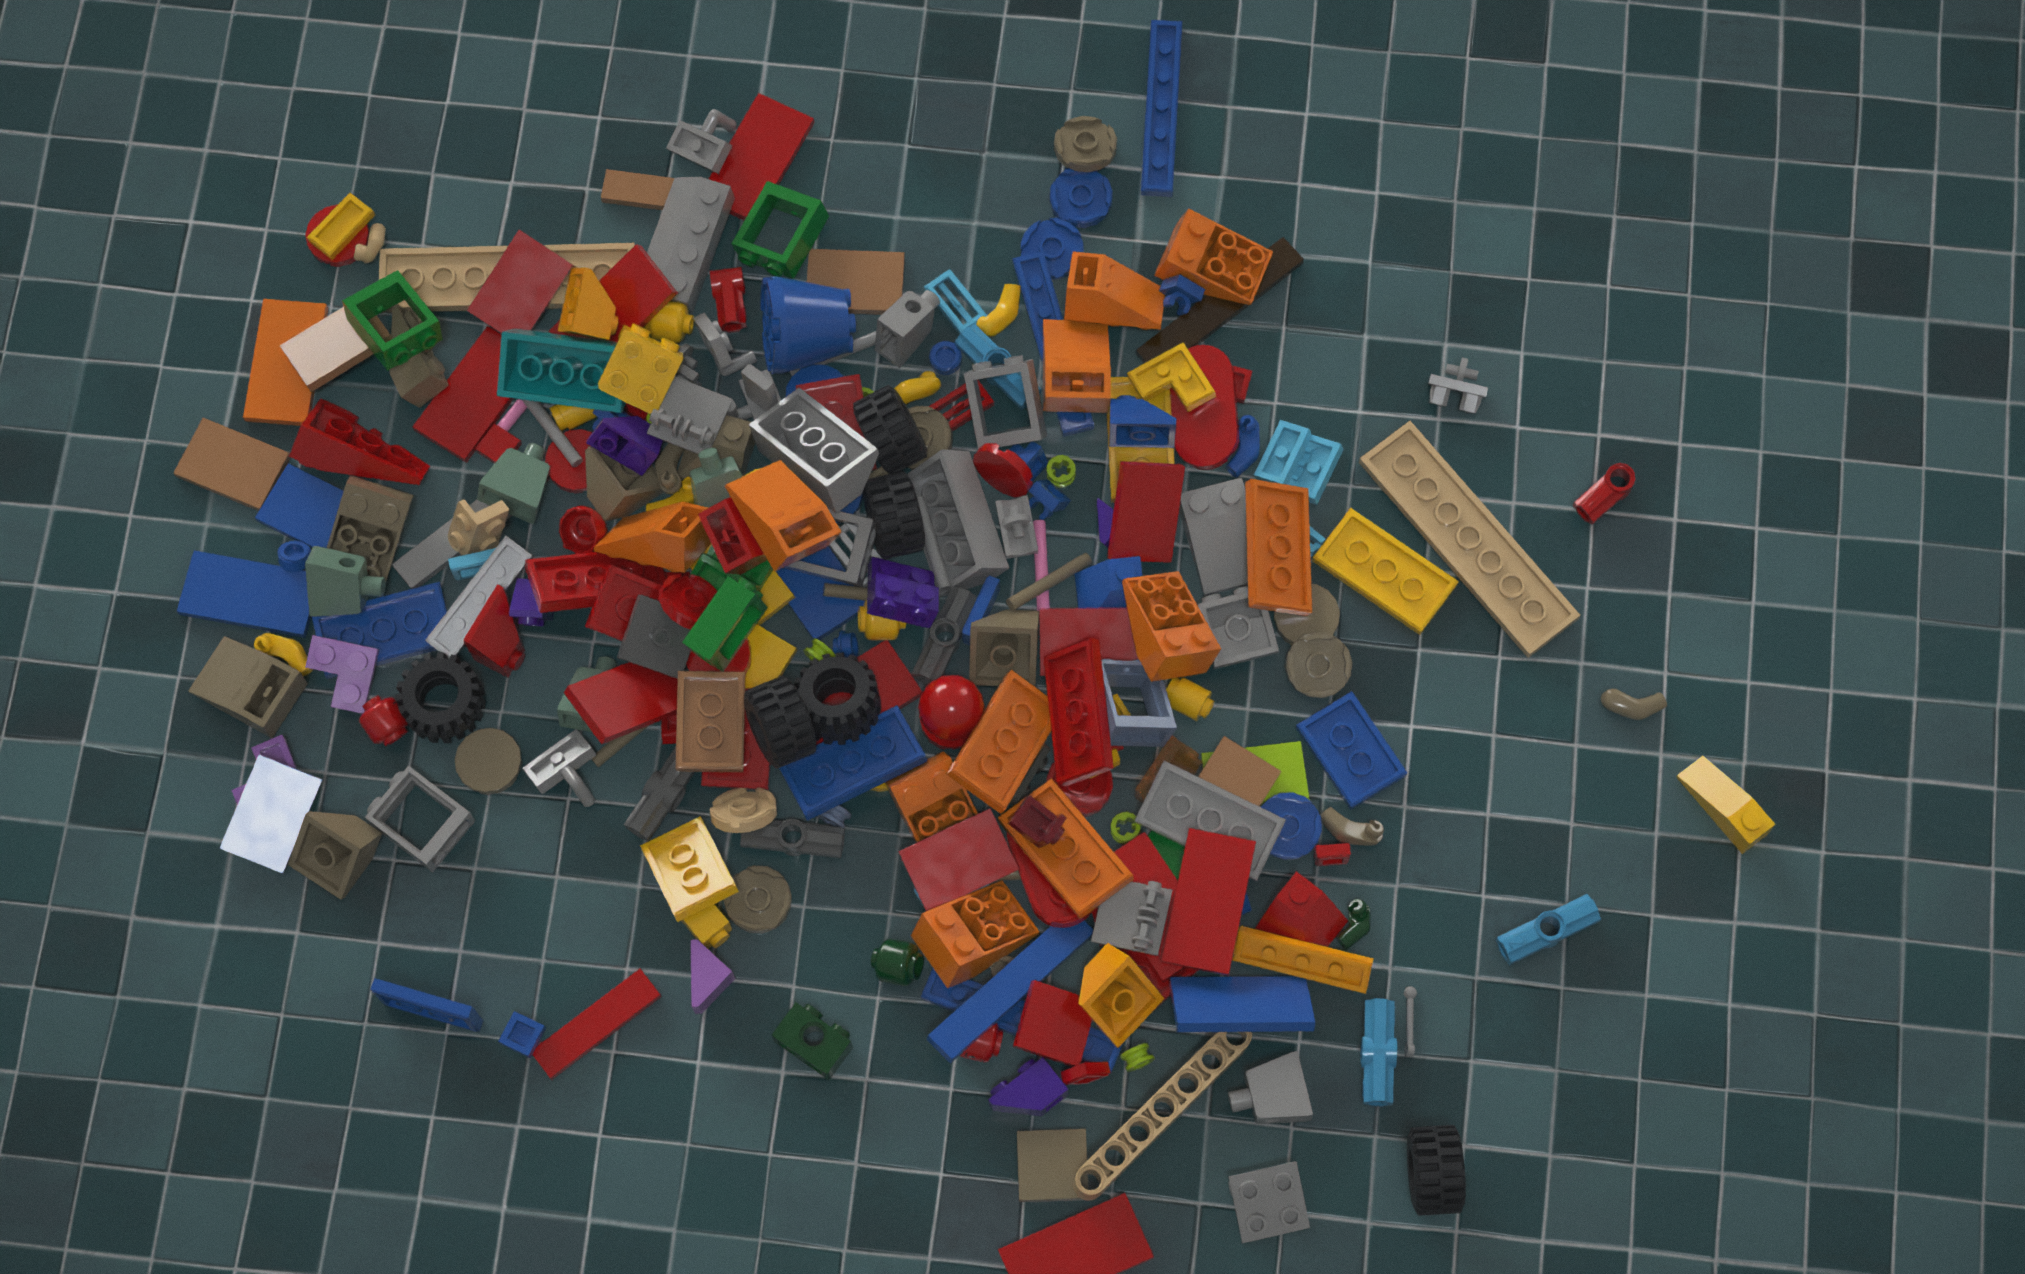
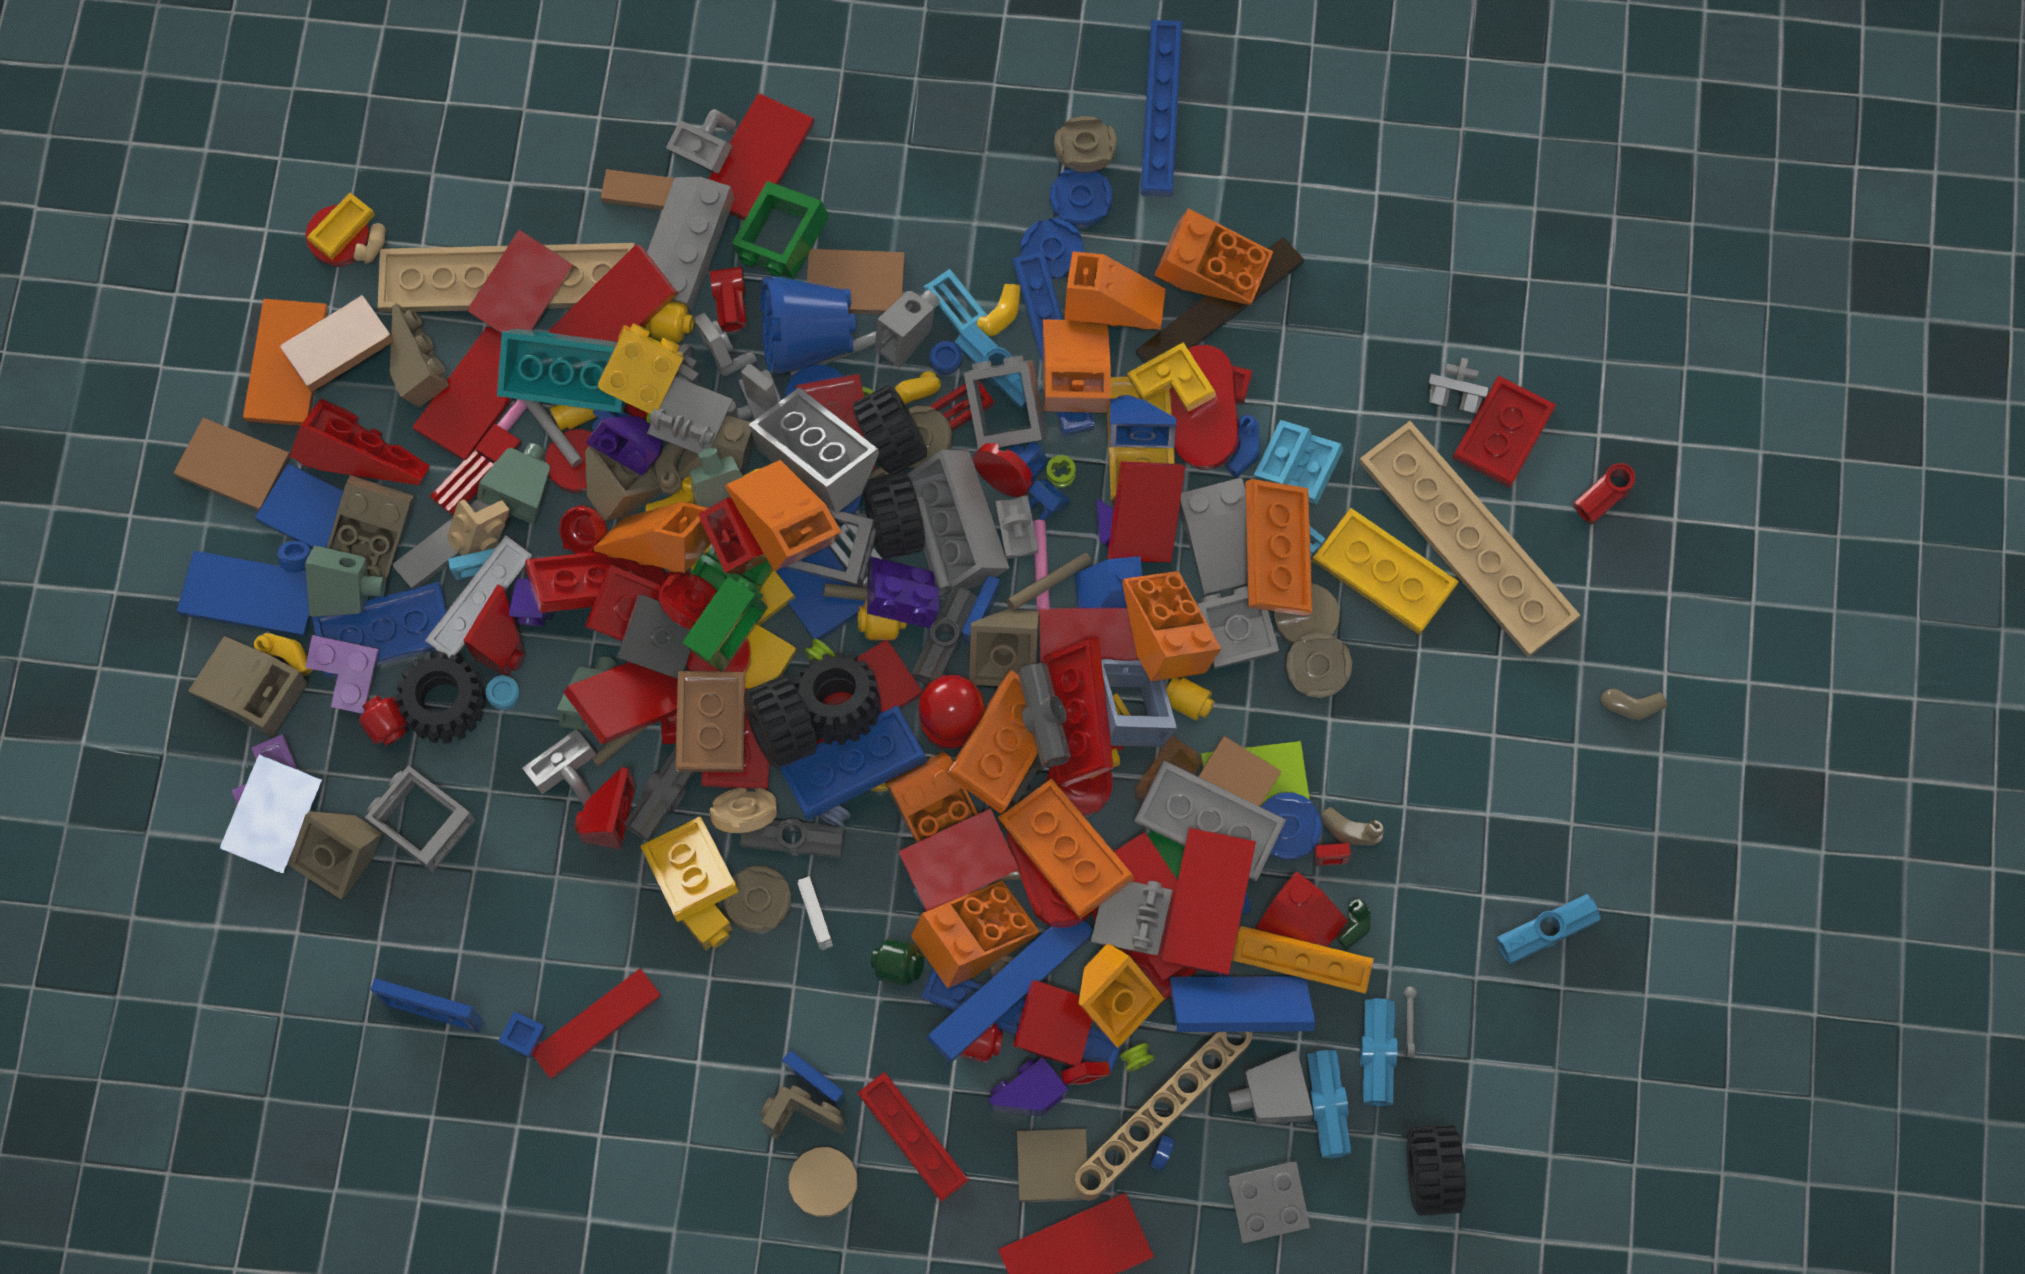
(380, 297): green window -> none
(464, 478): none -> red tile
(488, 761): dark tan tile -> none
(503, 692): none -> medium azure tile
(587, 307): light orange slope -> none
(607, 811): none -> red slope
(708, 977): medium lavender slope -> none
(778, 1111): none -> dark tan bracket
(813, 1078): none -> blue tile
(815, 913): none -> white tile
(822, 1058): dark green brick -> none
(823, 1182): none -> tan tile
(846, 643): blue plate -> none
(913, 1137): none -> red tile
(1037, 823): dark red bracket -> none
(1044, 715): none -> dark grey piece
(1122, 818): lime bush -> none
(1162, 1152): none -> blue tile
(1182, 291): blue tile -> none
(1329, 1104): none -> dark azure piece
(1351, 750): blue tile -> none
(1504, 431): none -> red tile
(1726, 804): yellow slope -> none

